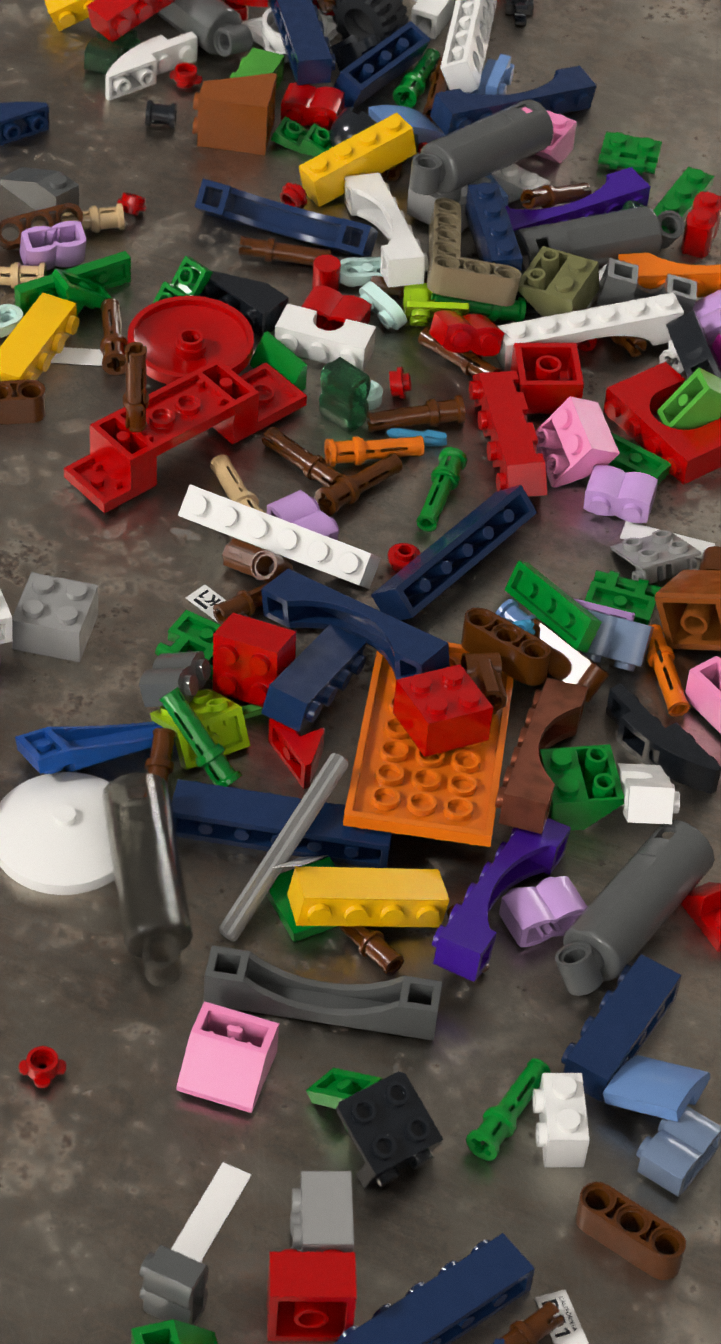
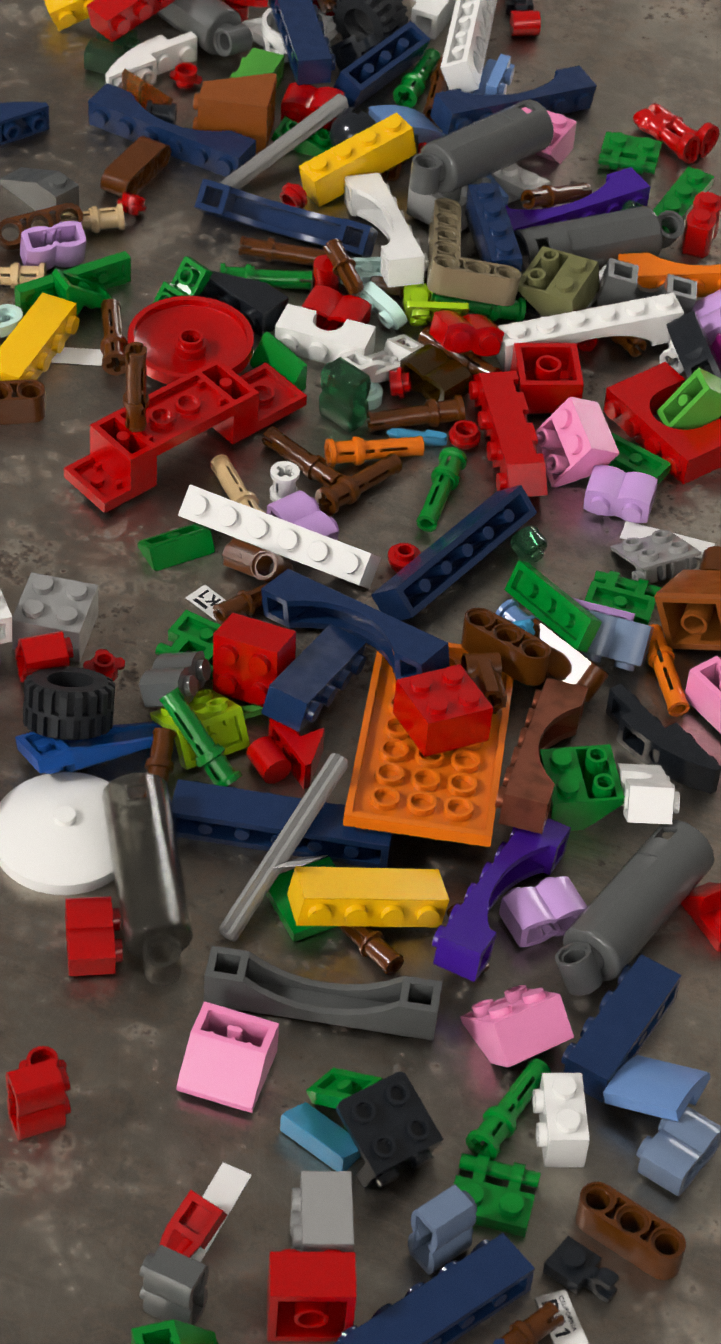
(37, 1098): none -> red brick
(42, 652): none -> red brick
(68, 703): none -> black tyre
(91, 936): none -> red brick
(105, 663): none -> red plate
(135, 167): none -> reddish brown beam
(143, 90): none -> clear orange slope
(177, 546): none -> green slope
(192, 1225): none -> red plate
(215, 151): none -> dark blue arch
(269, 759): none -> red piece
(275, 278): none -> green pin
(284, 479): none -> white bush
(286, 142): none -> light grey axle
(320, 1136): none -> dark azure slope
(343, 266): none -> reddish brown axle
(381, 363): none -> white slope
(436, 374): none -> dark brown brick
(442, 1228): none -> sand blue brick
(464, 434): none -> red plate
(499, 1206): none -> green plate
(518, 1024): none -> bright pink slope
(525, 23): none -> red piece
(529, 544): none -> clear green piece
(579, 1268): none -> black plate
(673, 132): none -> red piece

